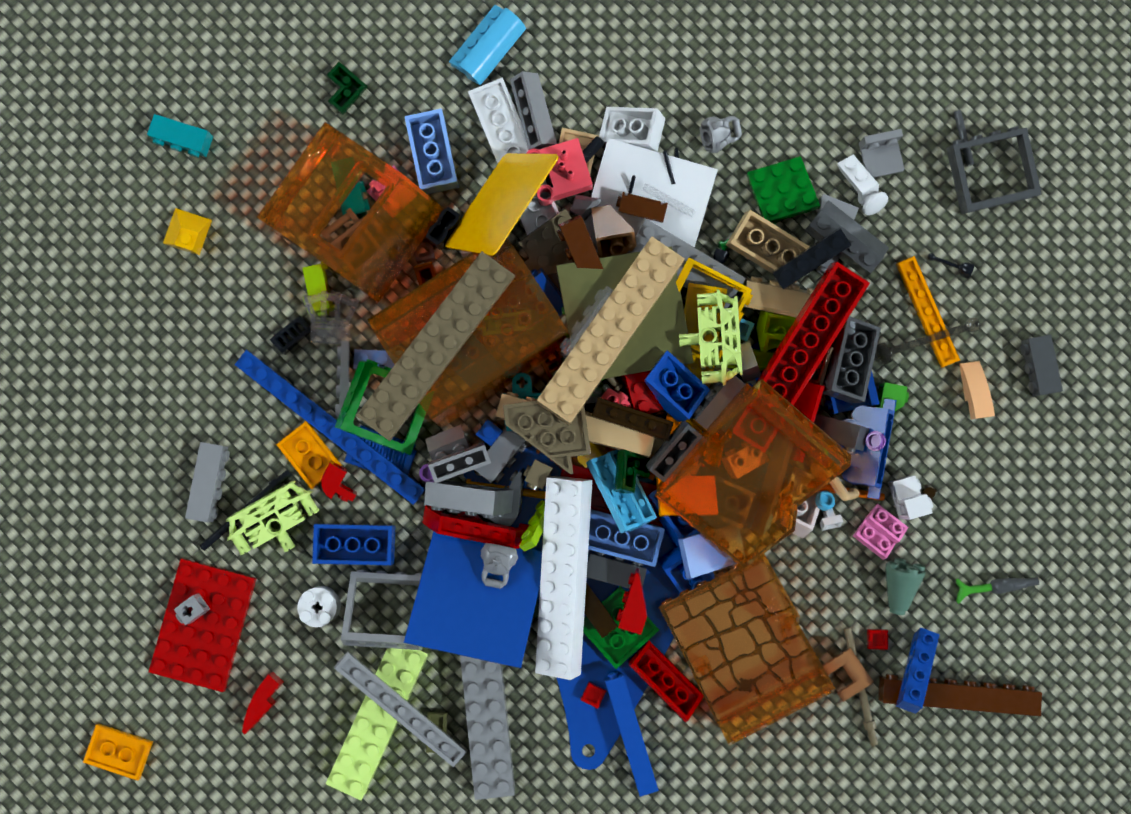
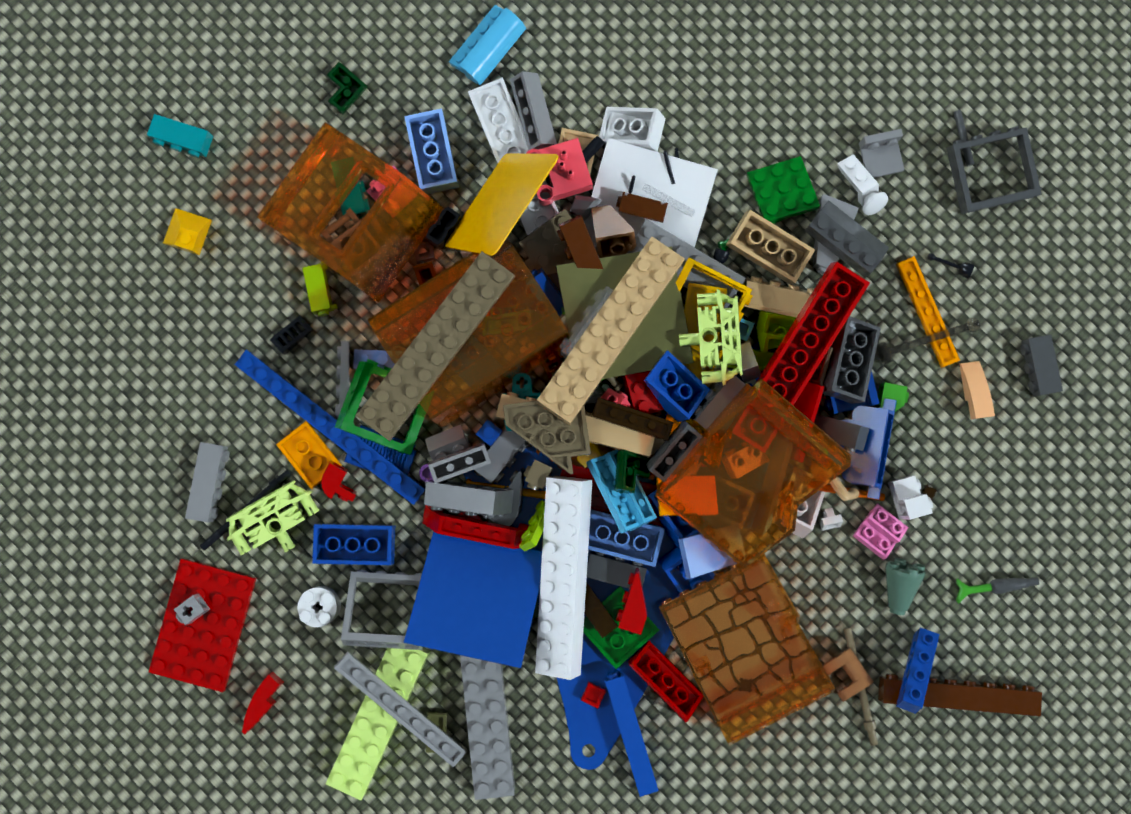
(117, 751): light orange tile -> none
(330, 329): clear plate -> none
(497, 561): light grey piece -> none
(716, 132): light grey piece -> none
(811, 258): black brick -> none
(825, 500): medium azure tile -> none
(875, 441): medium lavender plate -> none
(877, 639): red tile -> none

